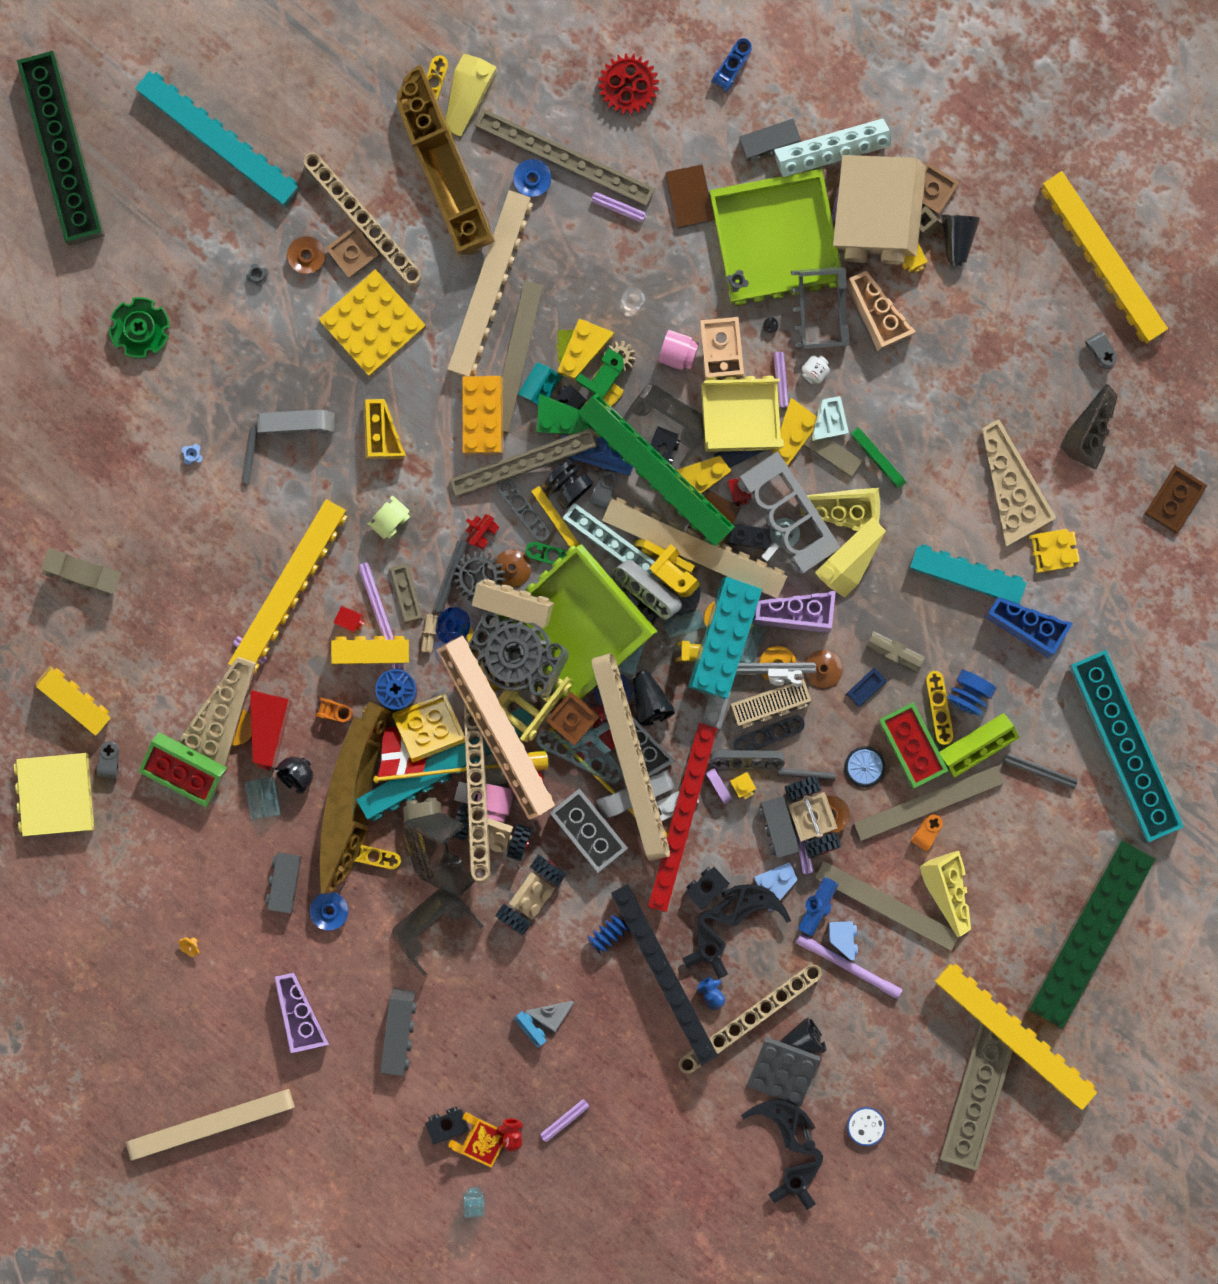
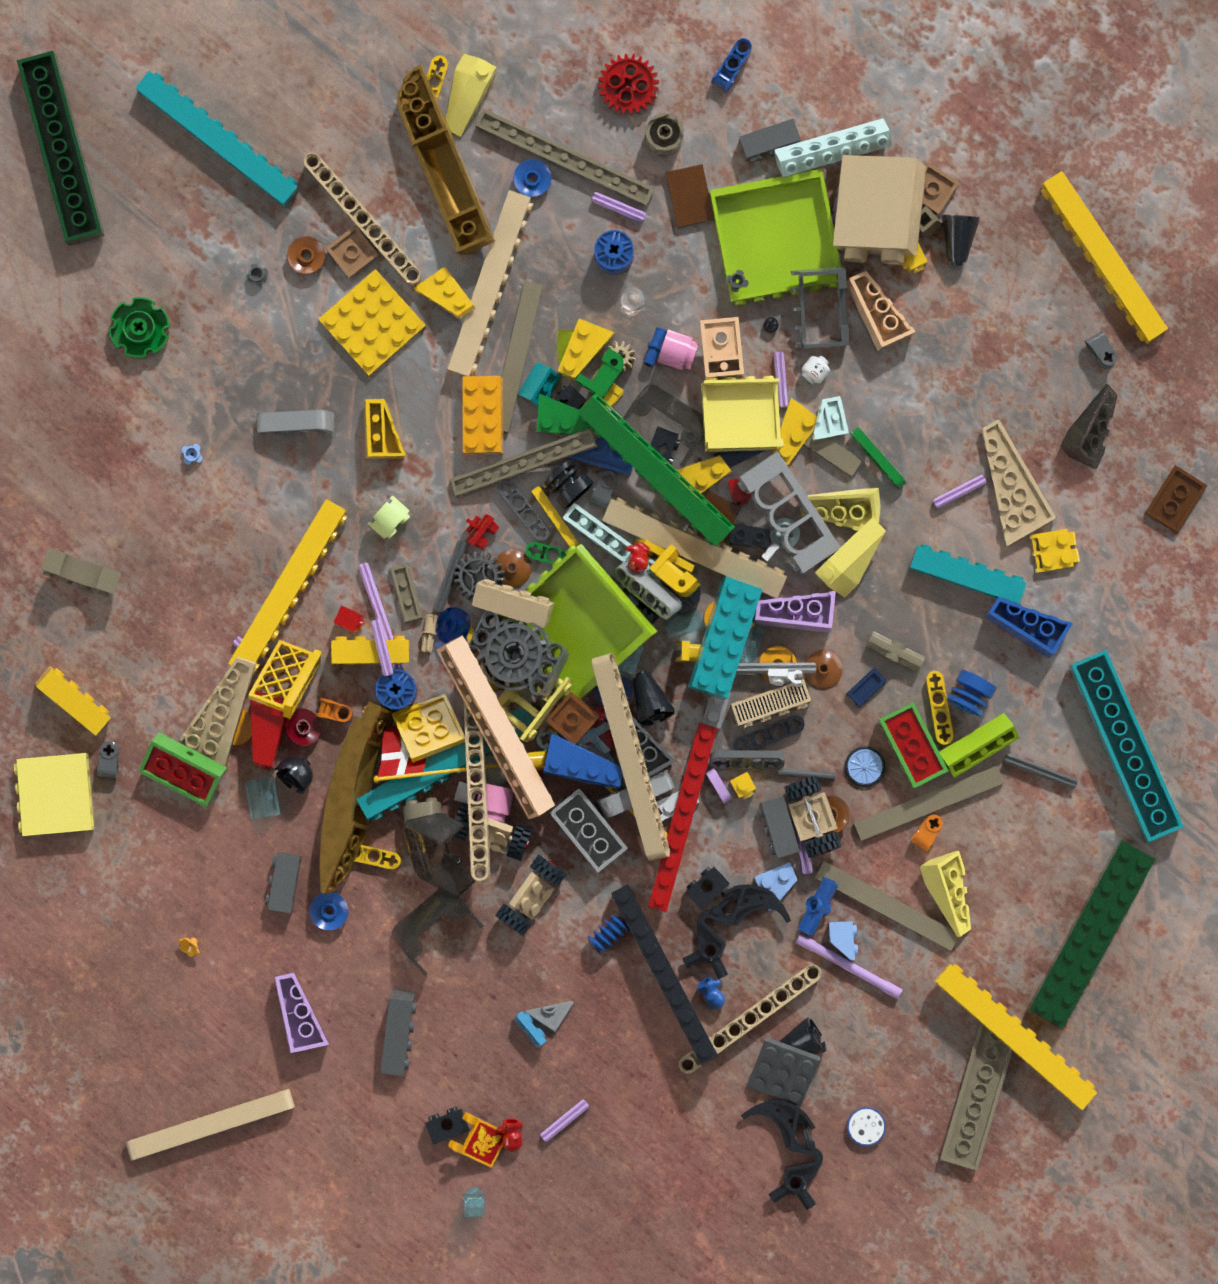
(249, 455): dark grey bar -> none
(301, 680): none -> yellow fence
(310, 727): none -> dark red dish
(382, 647): none -> lavender axle
(445, 292): none -> yellow wing
(578, 764): none -> blue wedge
(610, 262): none -> blue wheel
(638, 556): none -> red animal
(654, 347): none -> blue pin
(671, 125): none -> dark tan brick
(959, 491): none -> lavender axle

